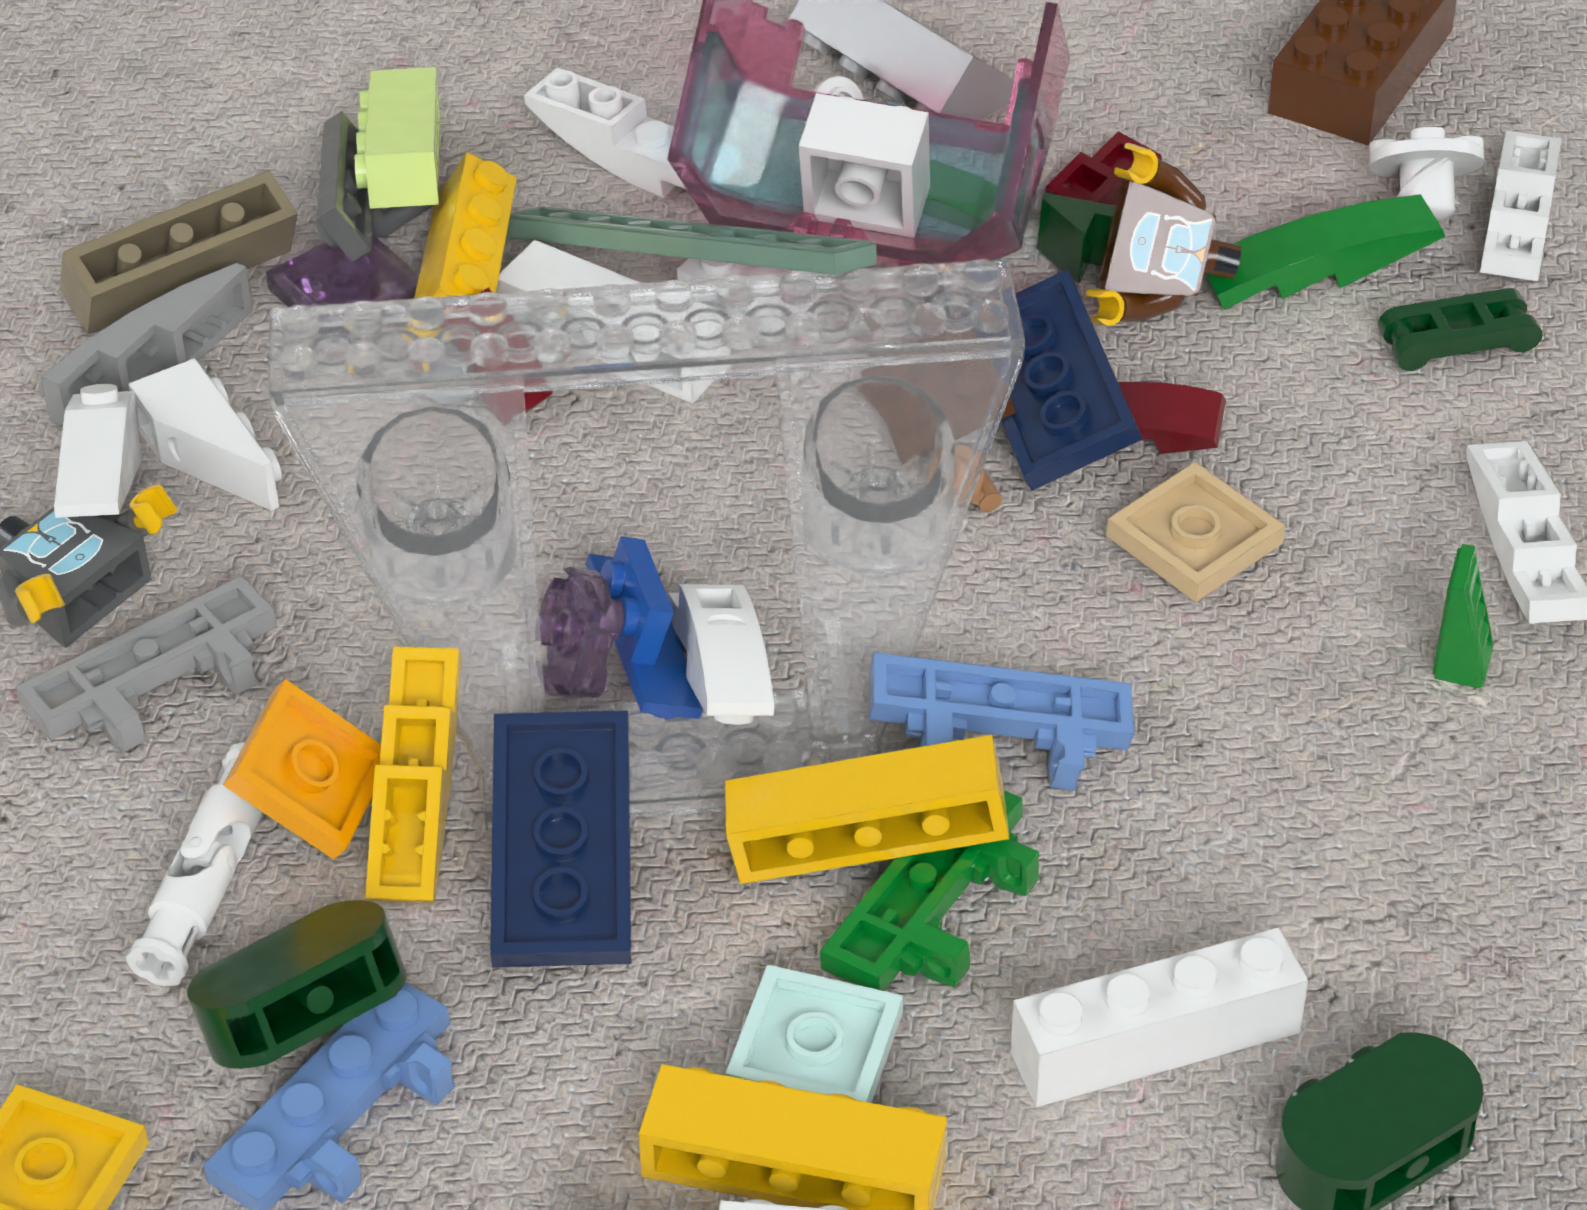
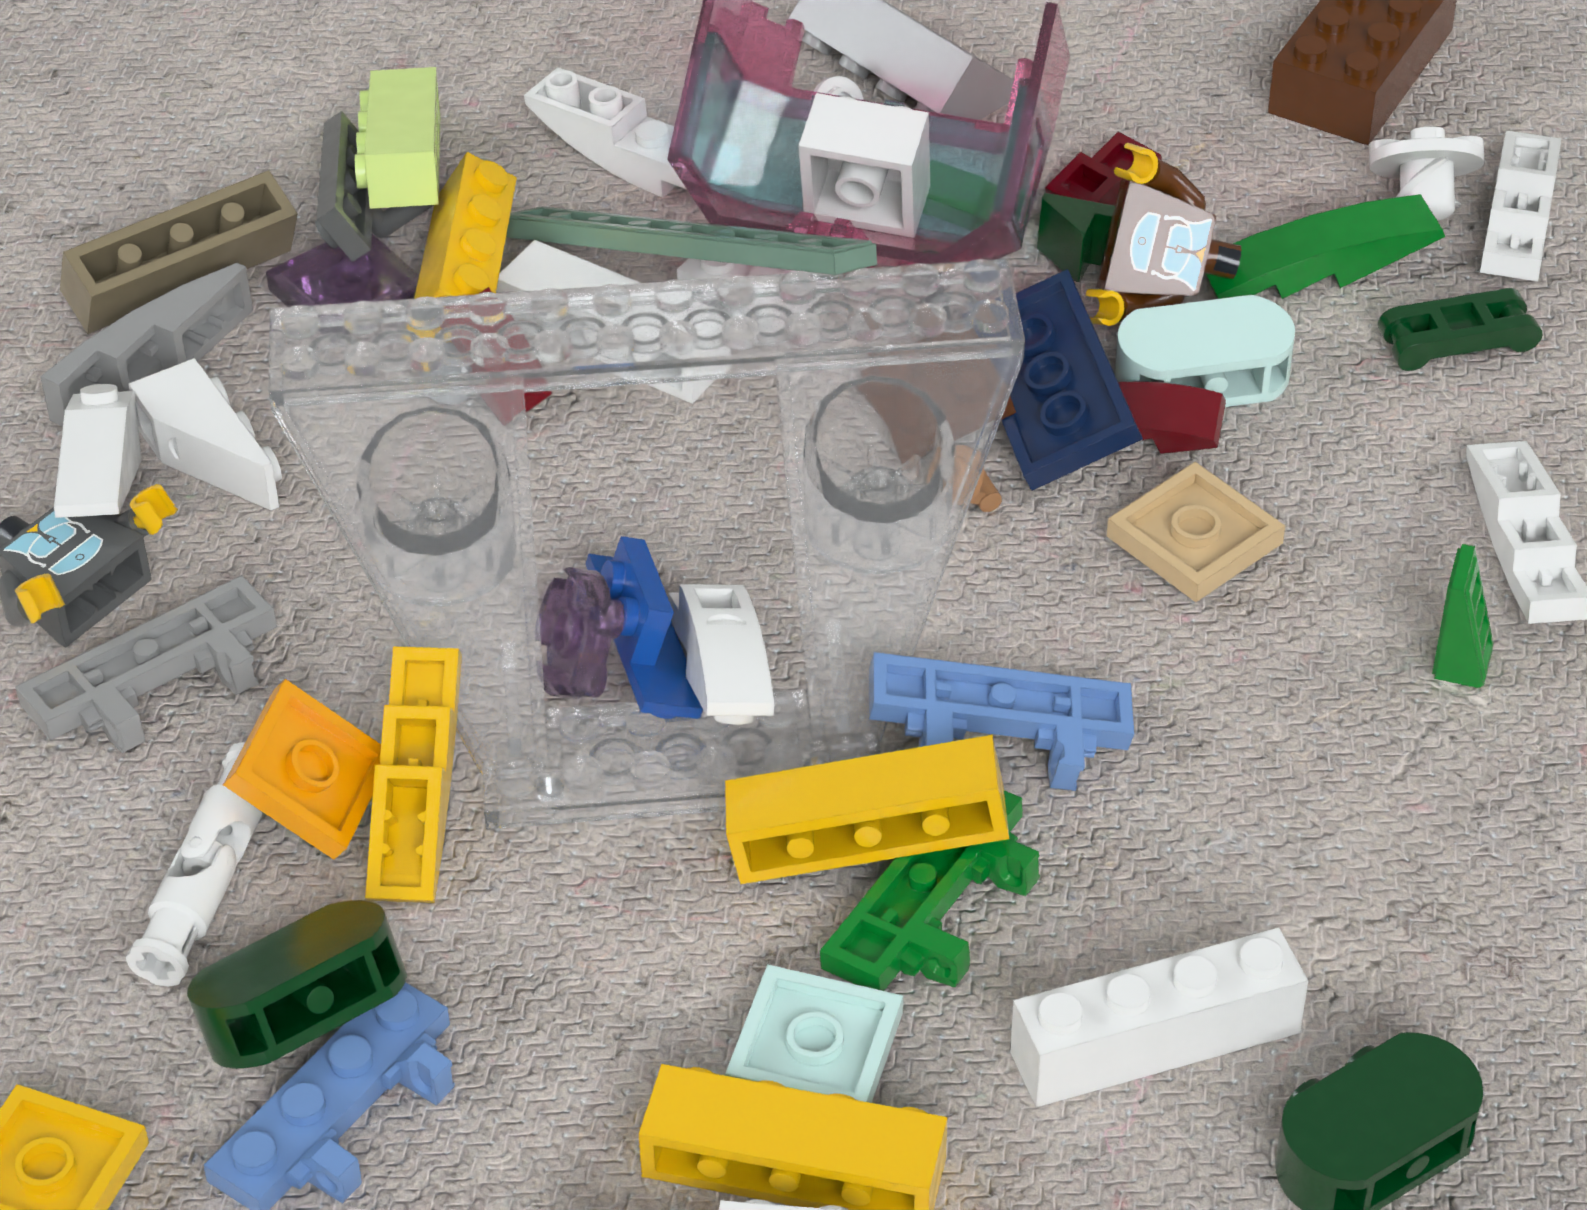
(561, 839): dark blue plate -> none
(1217, 345): none -> light aqua brick

